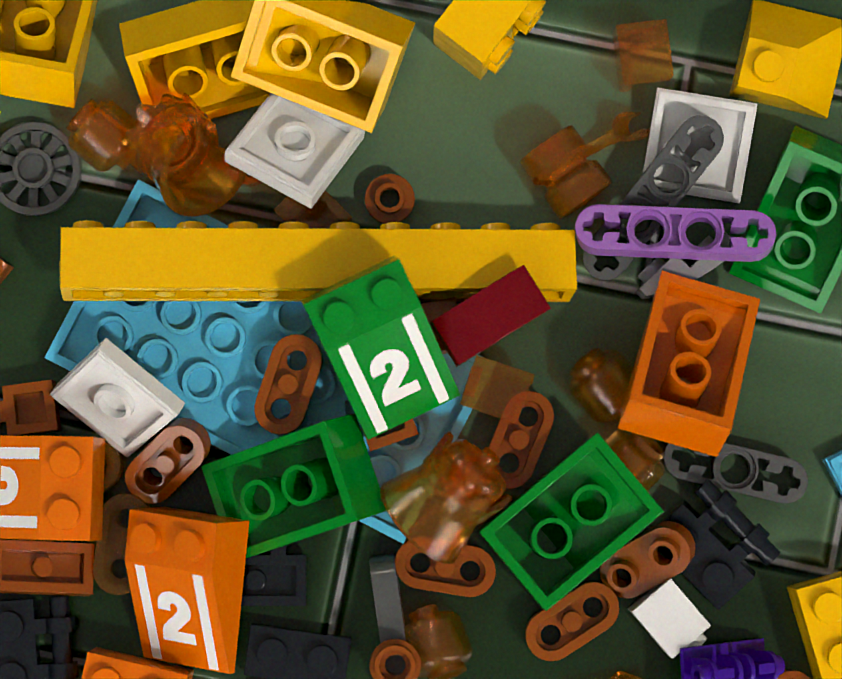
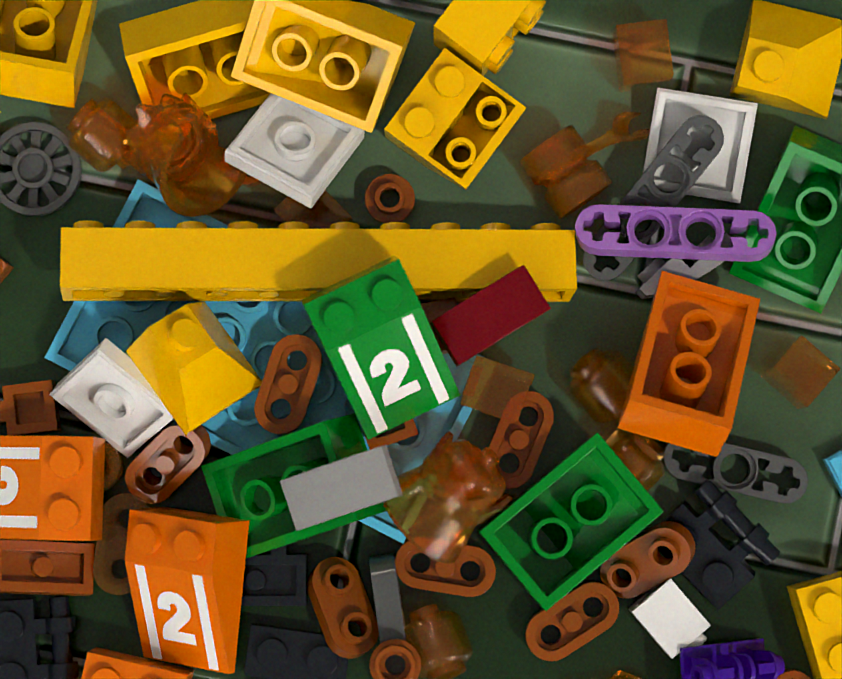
(193, 365): none -> yellow slope
(339, 606): none -> dark orange plate
(341, 487): none -> light grey slope
(453, 120): none -> yellow slope
(801, 373): none -> clear orange panel

